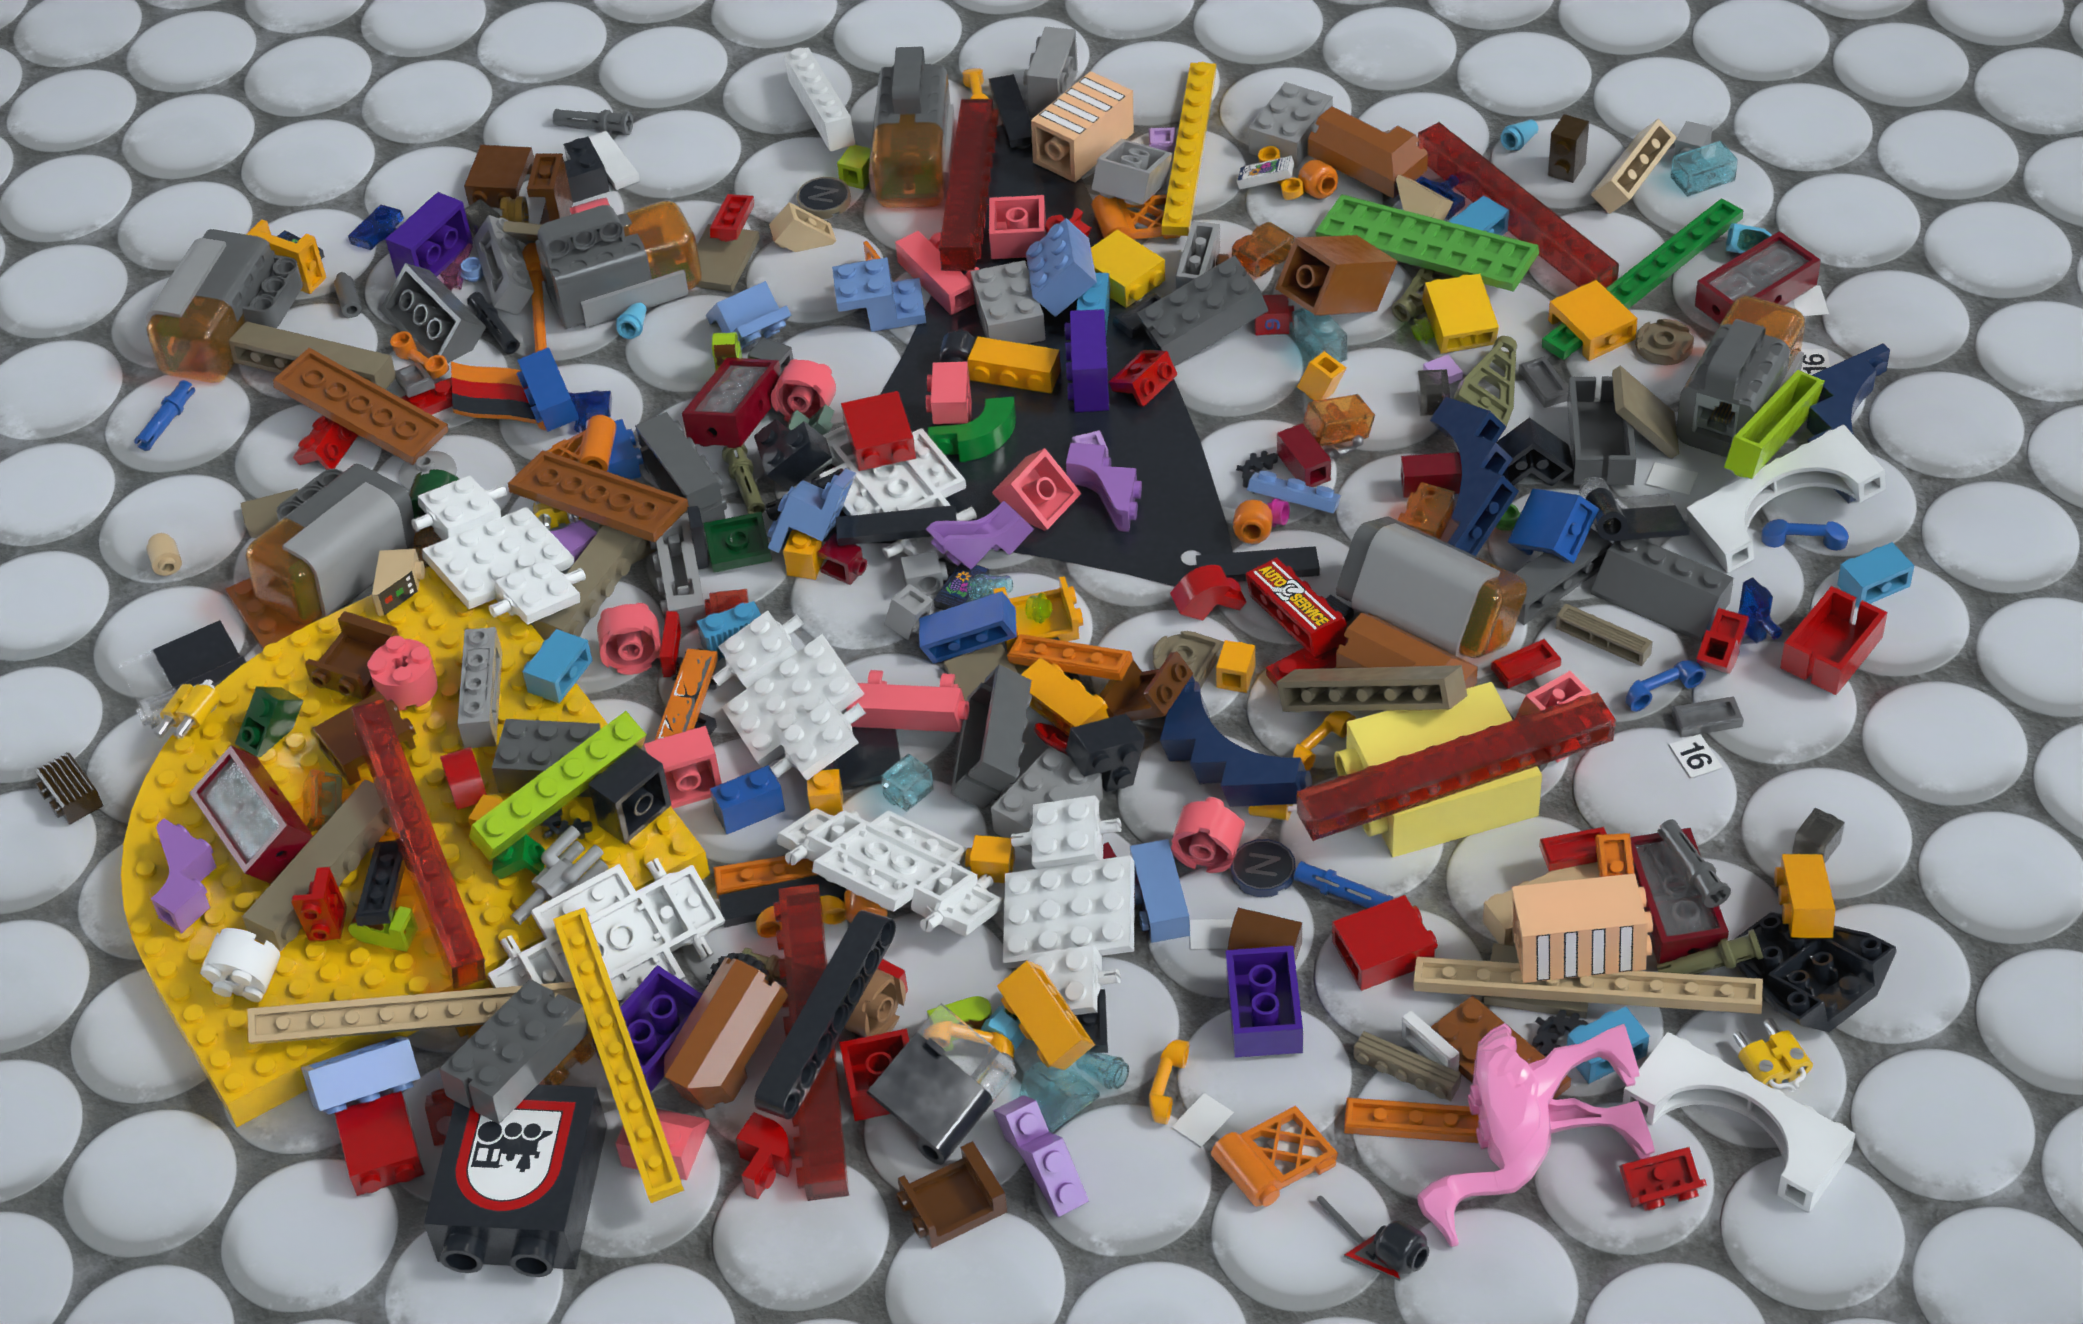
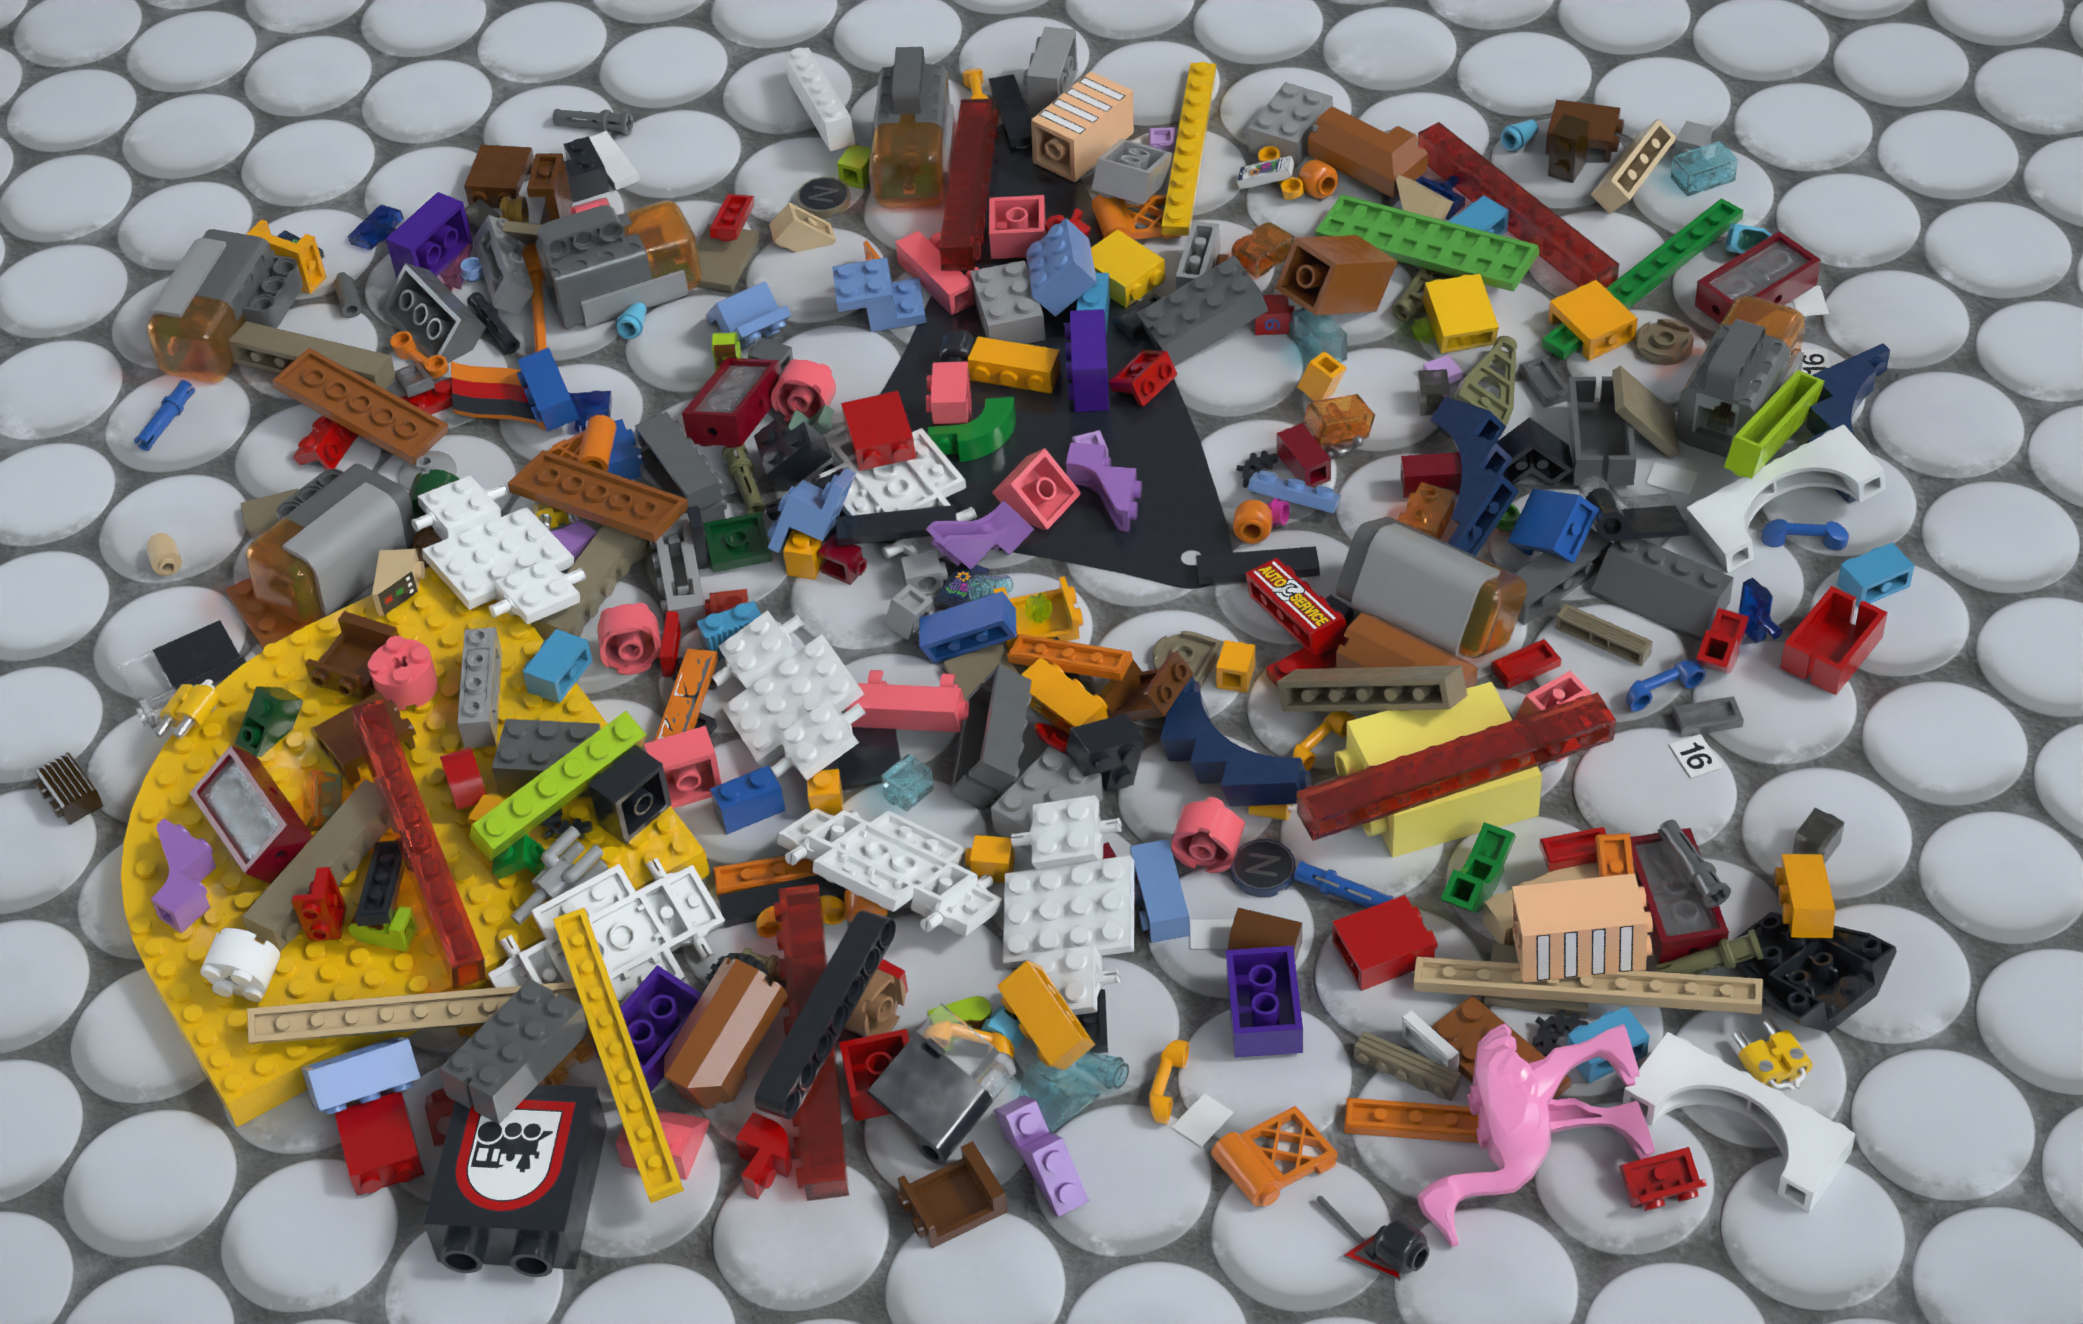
(1204, 589): red brick -> none
(1482, 870): none -> green arch
(1603, 124): none -> reddish brown panel

